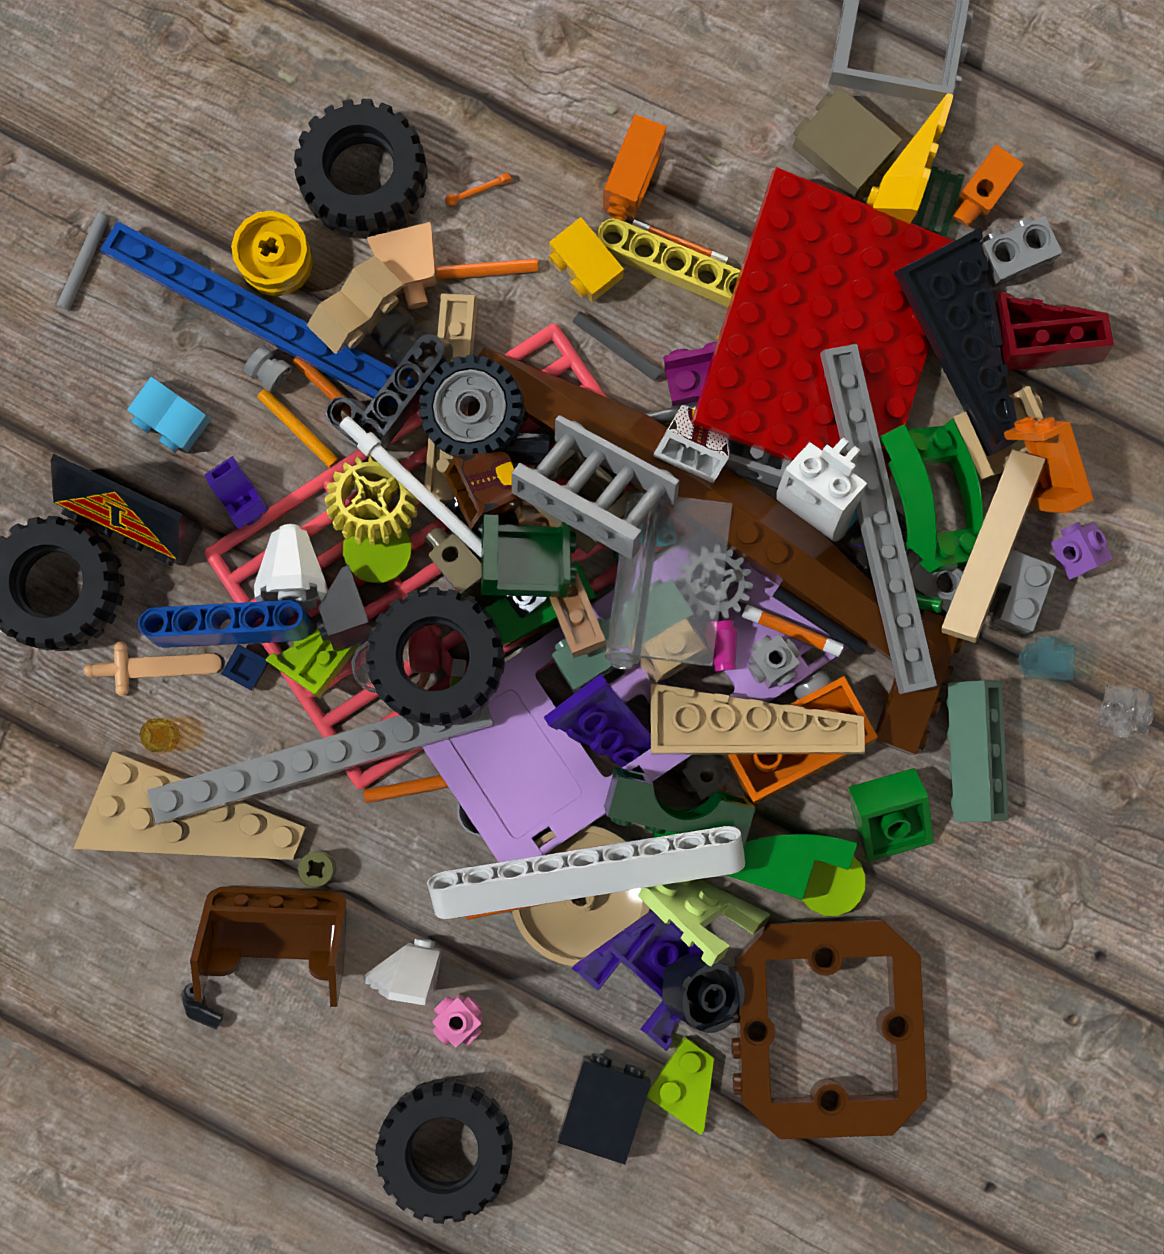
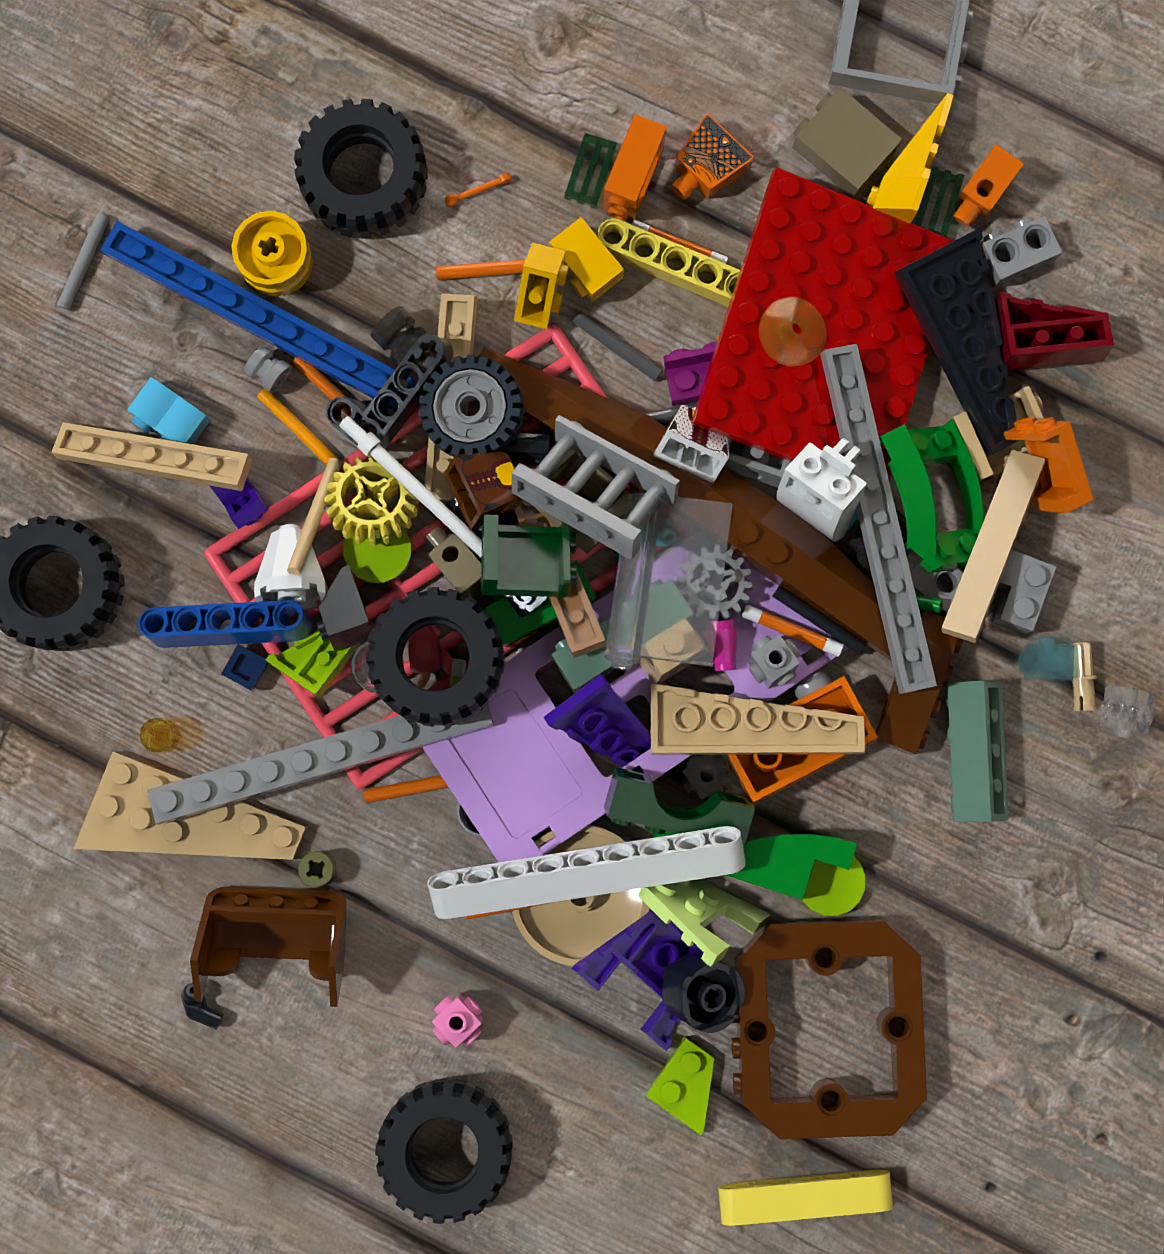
(123, 512): black slope -> none
(152, 456): none -> tan plate
(155, 666): light nougat sword -> none
(313, 519): none -> tan bar
(357, 307): tan brick -> none
(408, 973): white wedge -> none
(411, 258): light nougat torso -> none
(539, 286): none -> yellow brick
(582, 197): none -> clear green tile
(604, 1108): black brick -> none
(709, 160): none -> torso
(782, 342): none -> clear yellow dish
(805, 1197): none -> light yellow beam
(891, 814): green slope -> none
(1081, 549): medium lavender brick -> none
(1083, 677): none -> tan axle

